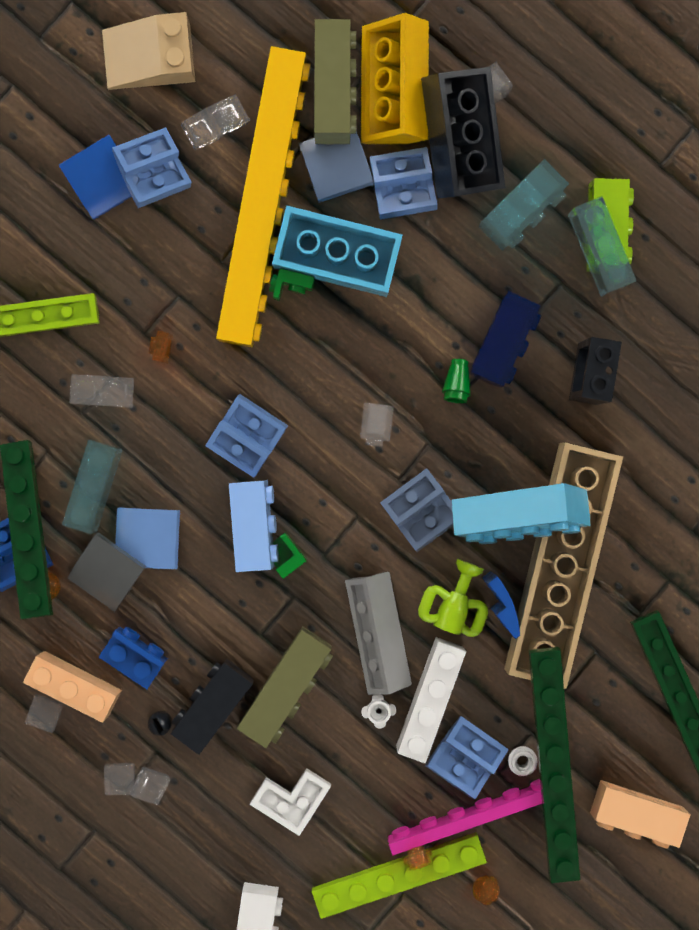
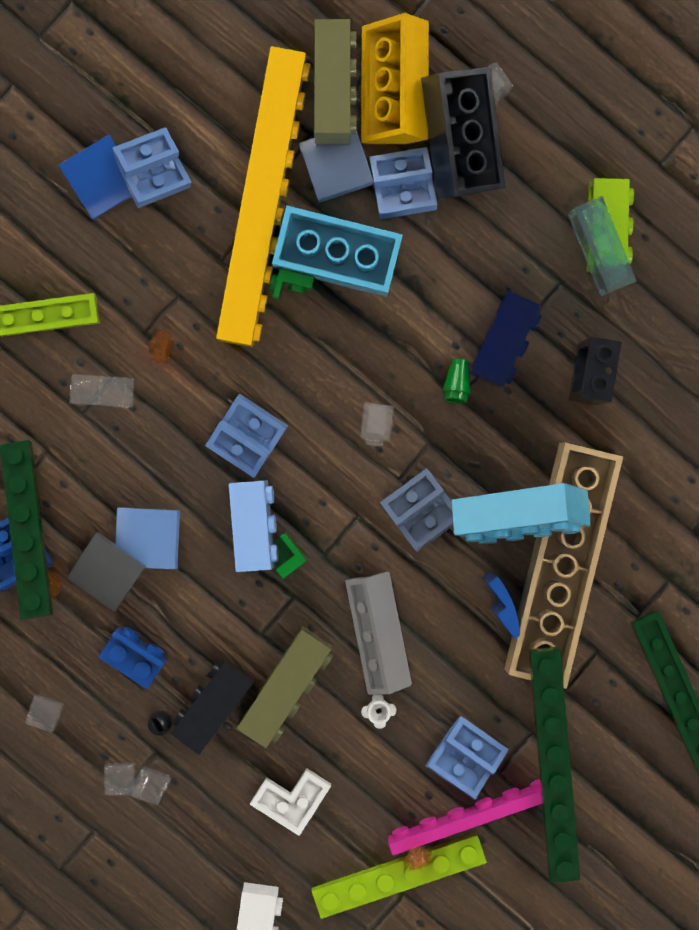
(72, 686): light nougat brick -> none
(92, 486): clear light blue brick -> none
(149, 52): tan slope -> none
(215, 121): clear slope -> none
(430, 700): white brick -> none
(455, 604): lime piece -> none
(486, 889): clear orange plate -> none
(524, 206): clear light blue brick -> none
(528, 767): white plate -> none
(639, 815): light nougat brick -> none

